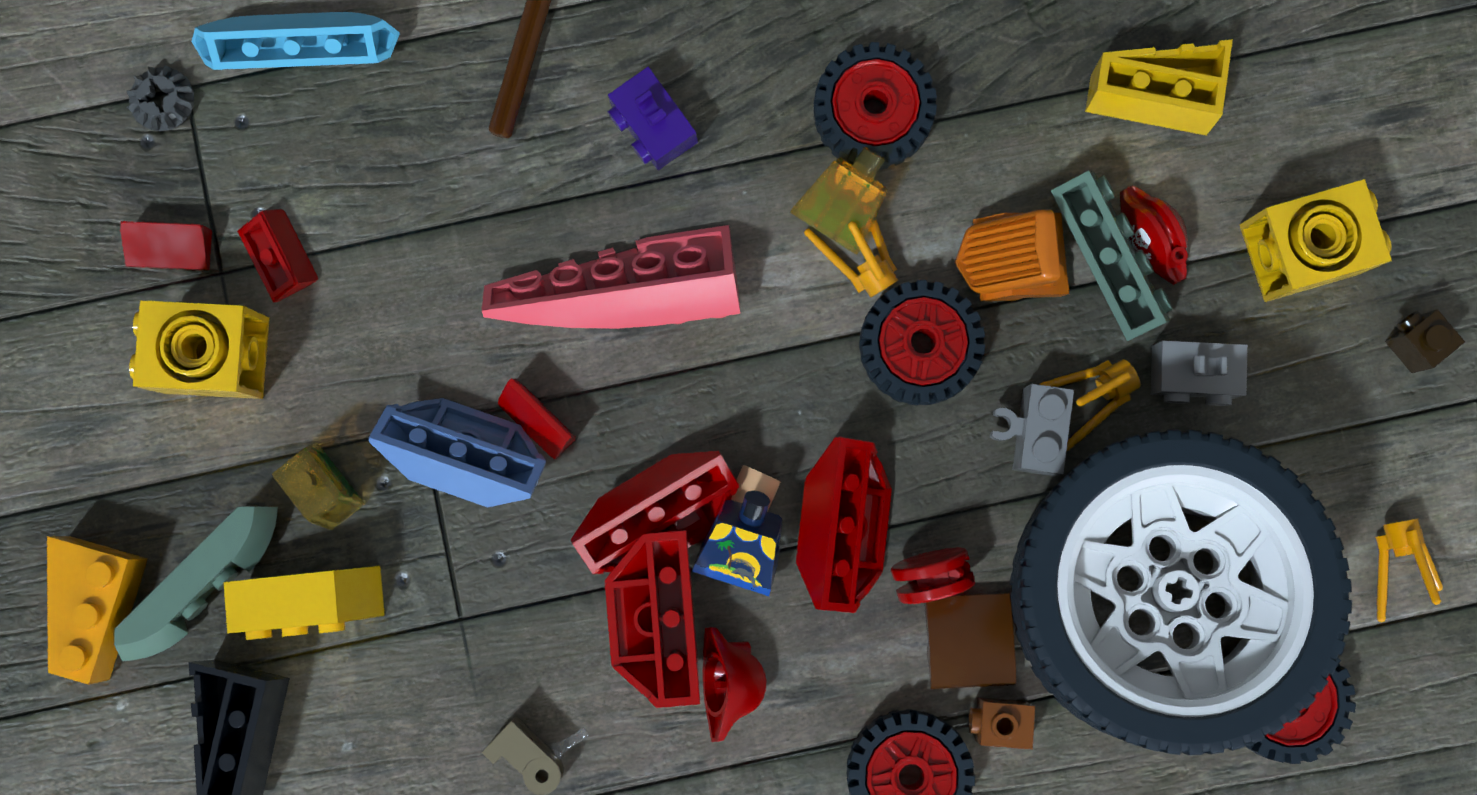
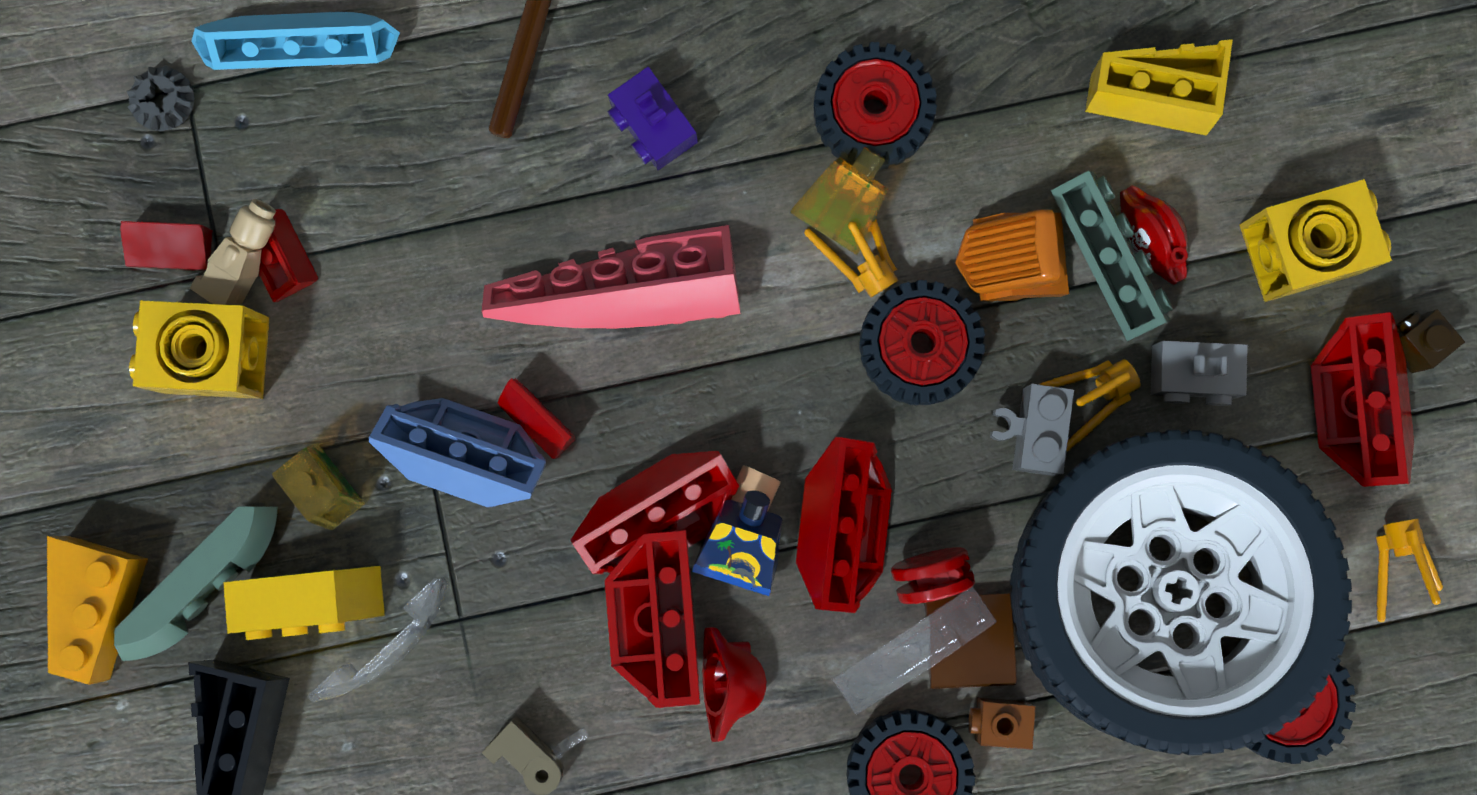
(237, 259): none -> tan piece
(423, 610): none -> clear slope
(914, 650): none -> clear slope
(1365, 401): none -> red wedge

